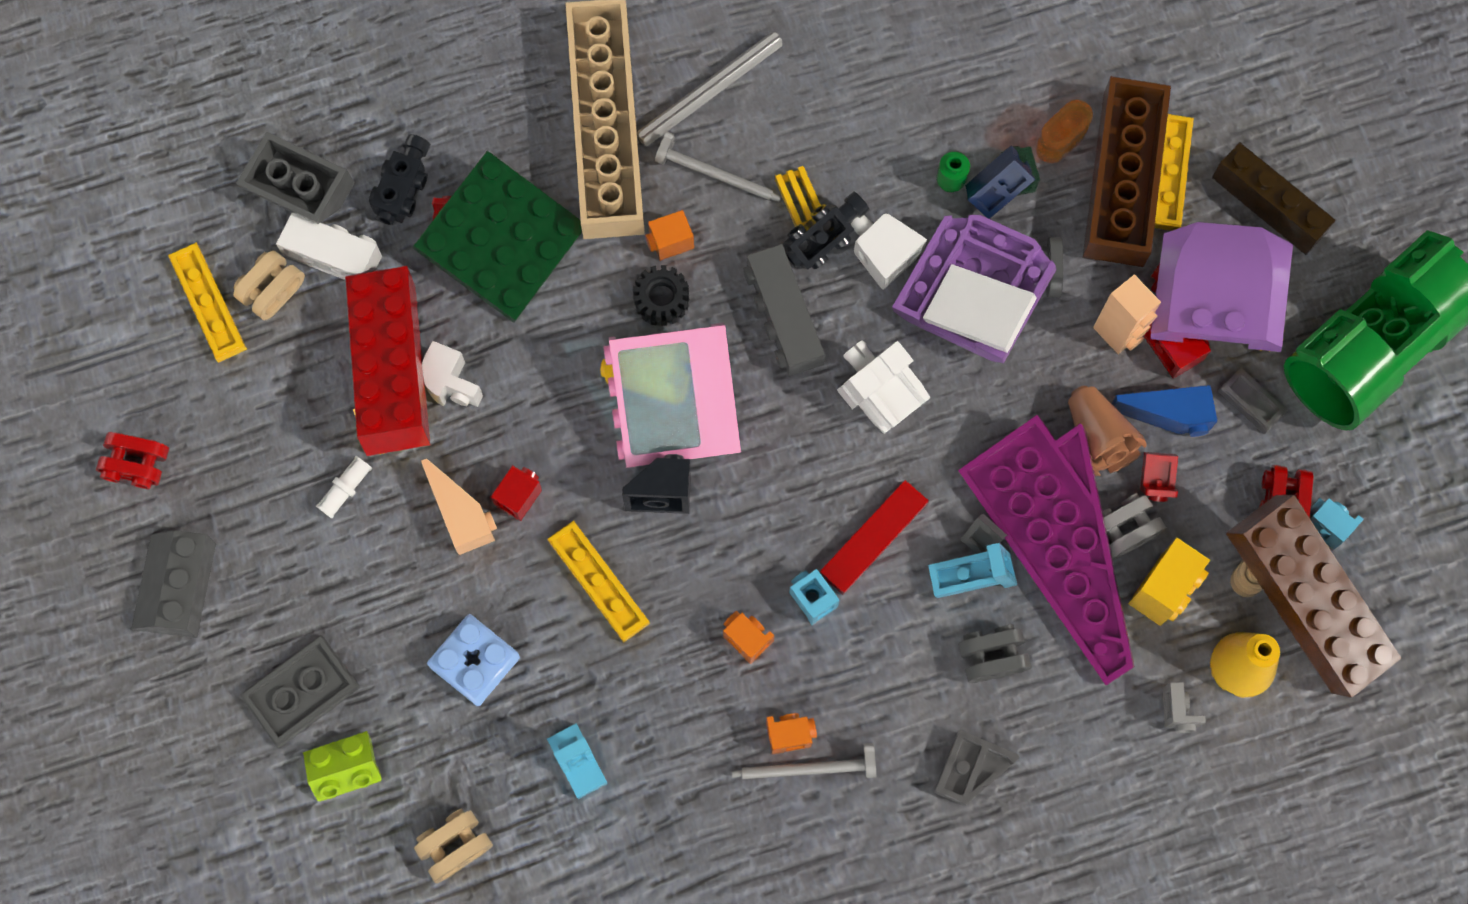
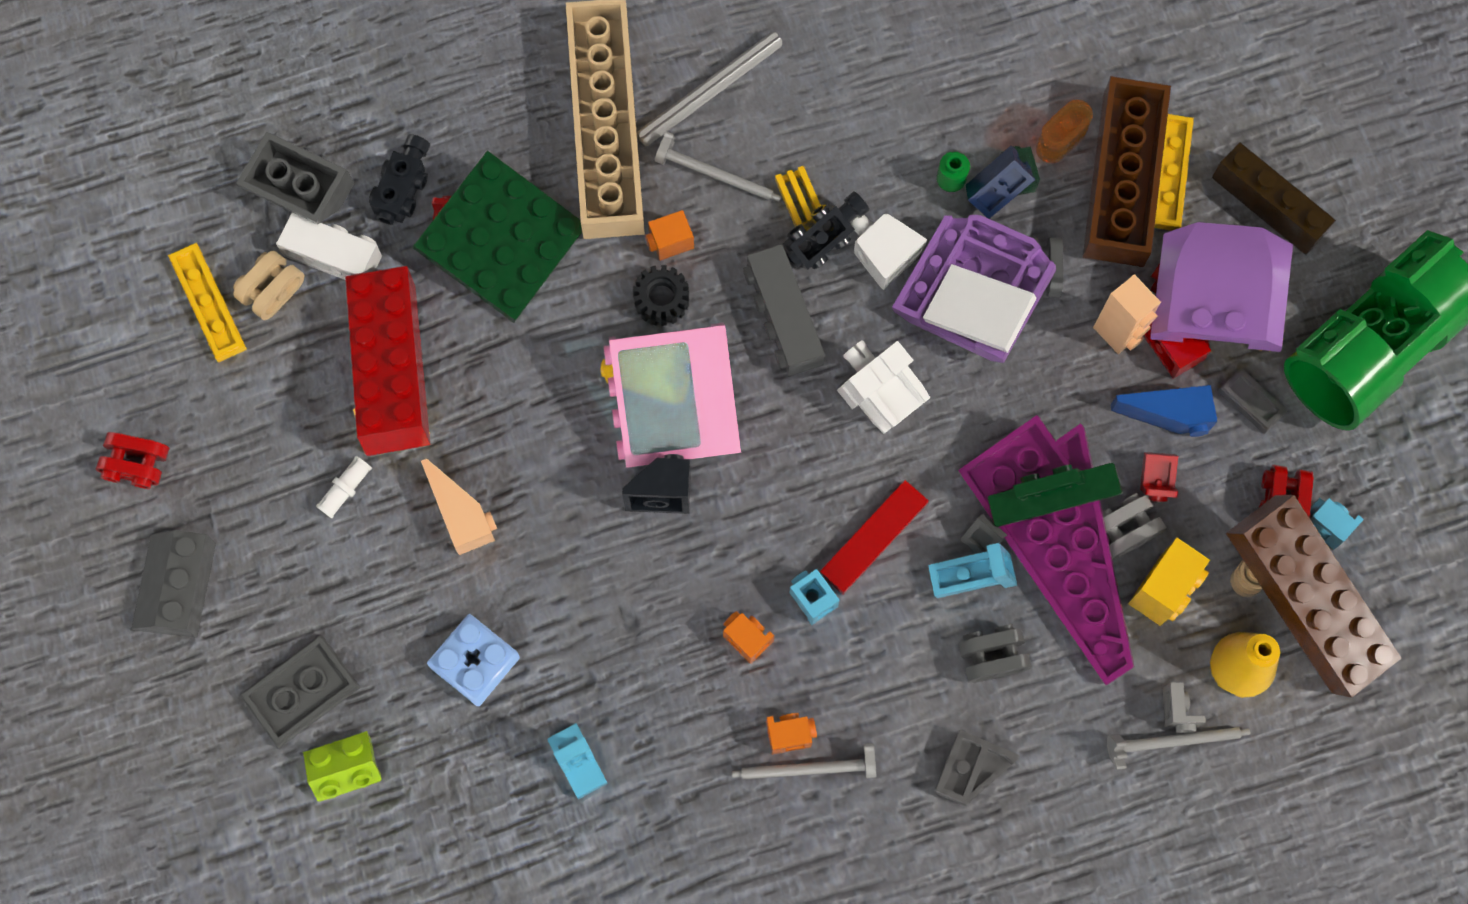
(433, 842): tan brick -> none
(441, 373): white brick -> none
(517, 492): red brick -> none
(598, 581): yellow tile -> none
(1054, 493): none -> dark green bracket
(1109, 434): nougat cone -> none
(1118, 747): none -> light grey piece

